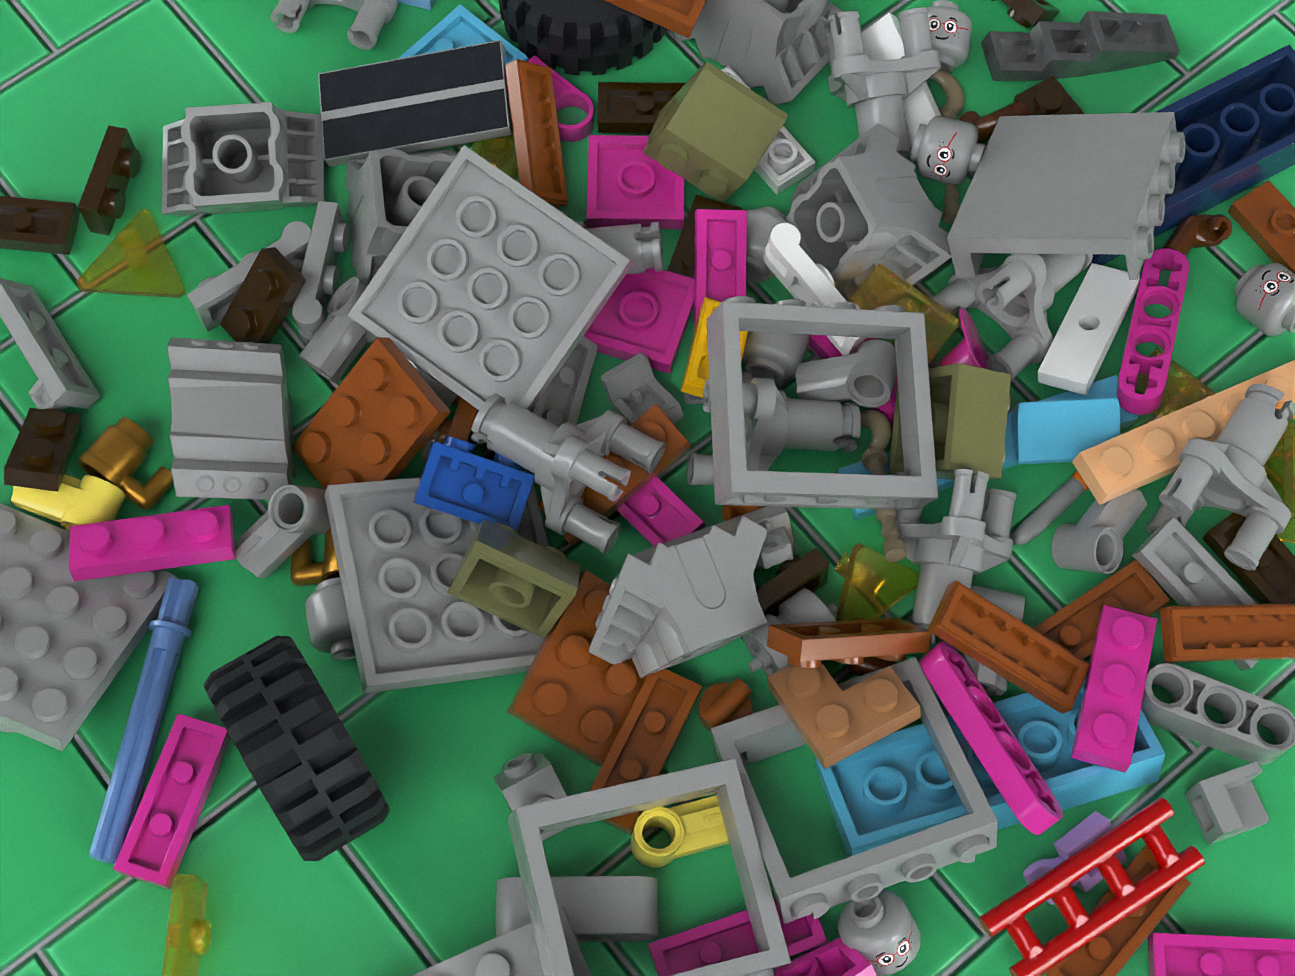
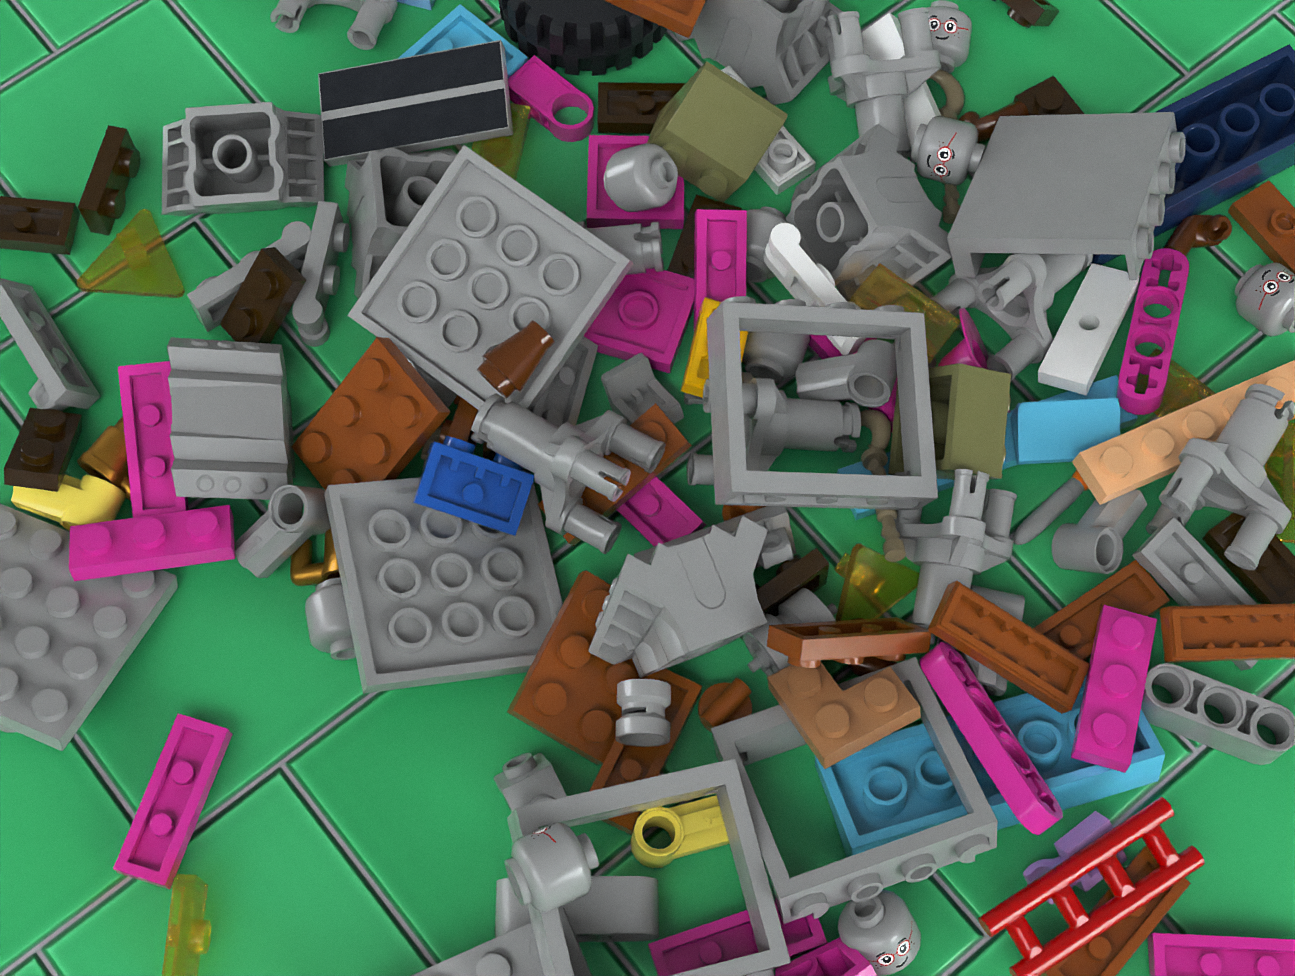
(144, 719): medium blue axle -> none
(147, 438): none -> dark pink plate
(296, 748): black tyre -> none
(339, 336): light grey piece -> none
(515, 359): none -> reddish brown cone
(515, 578): olive slope -> none
(536, 131): dark orange plate -> none
(551, 867): none -> light grey head
(640, 177): none -> light grey head
(643, 712): none -> light grey wheel
(1067, 49): flat silver slope -> none
(1227, 803): light grey panel -> none

